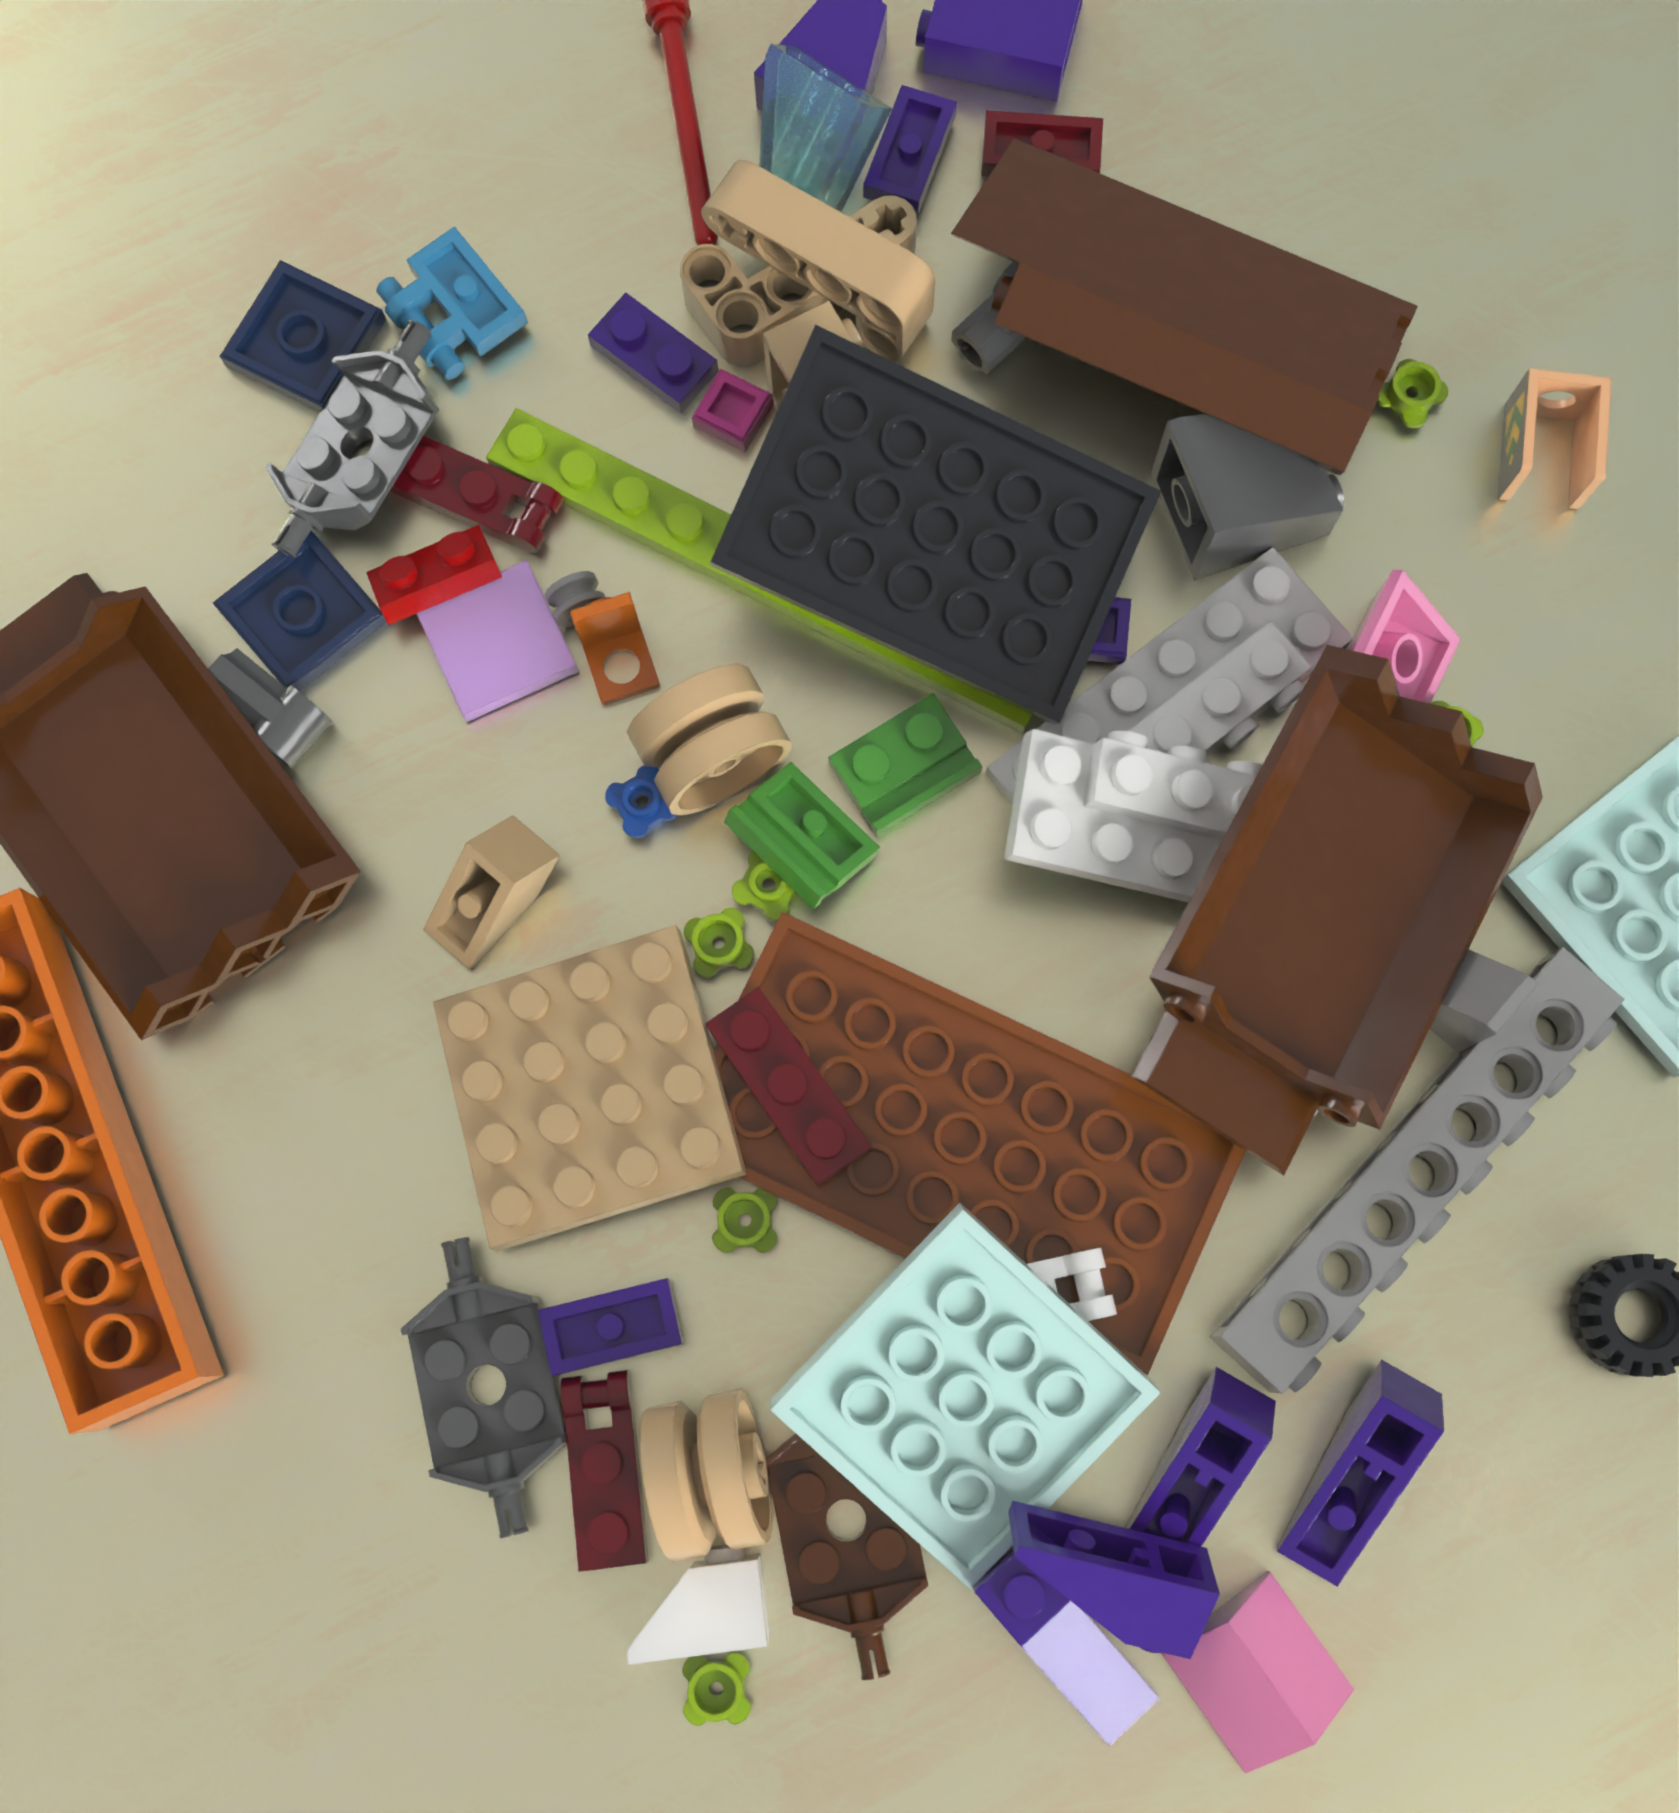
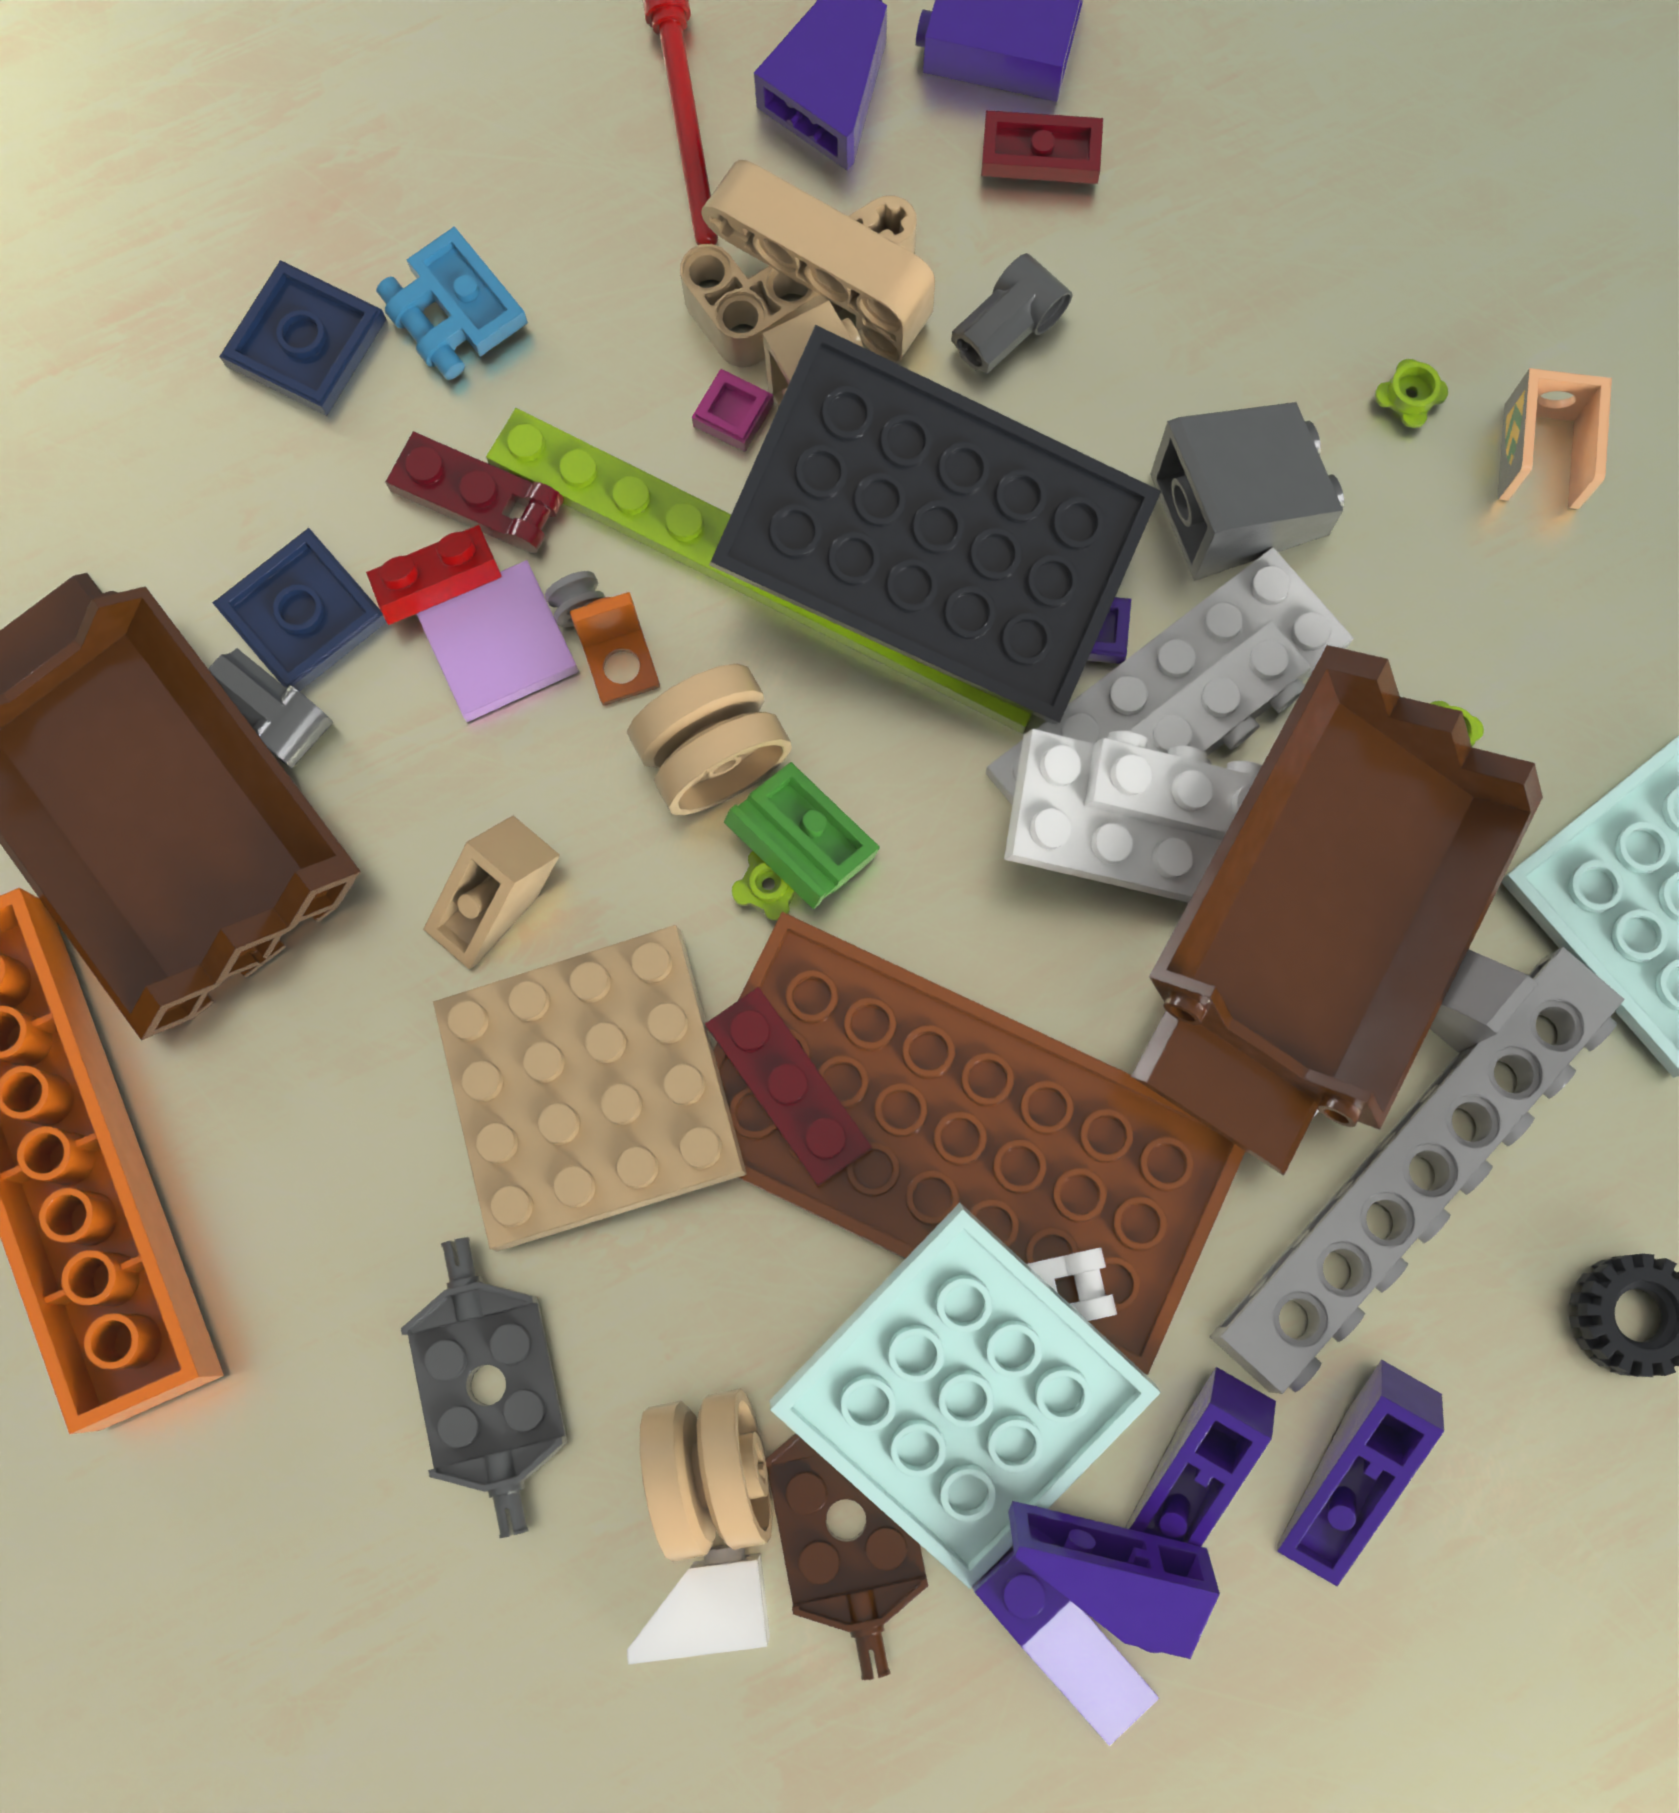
(375, 401): plate -> none
(604, 1473): dark red plate -> none
(610, 1327): dark purple plate -> none
(624, 796): blue plate -> none
(653, 352): dark purple plate -> none
(704, 1705): lime plate -> none
(726, 926): lime plate -> none
(733, 1235): lime plate -> none
(816, 125): clear light blue slope -> none
(904, 764): bright green plate -> none
(910, 146): dark purple plate -> none
(1186, 304): reddish brown panel -> none
(1262, 1676): bright pink slope -> none
(1409, 634): bright pink slope -> none

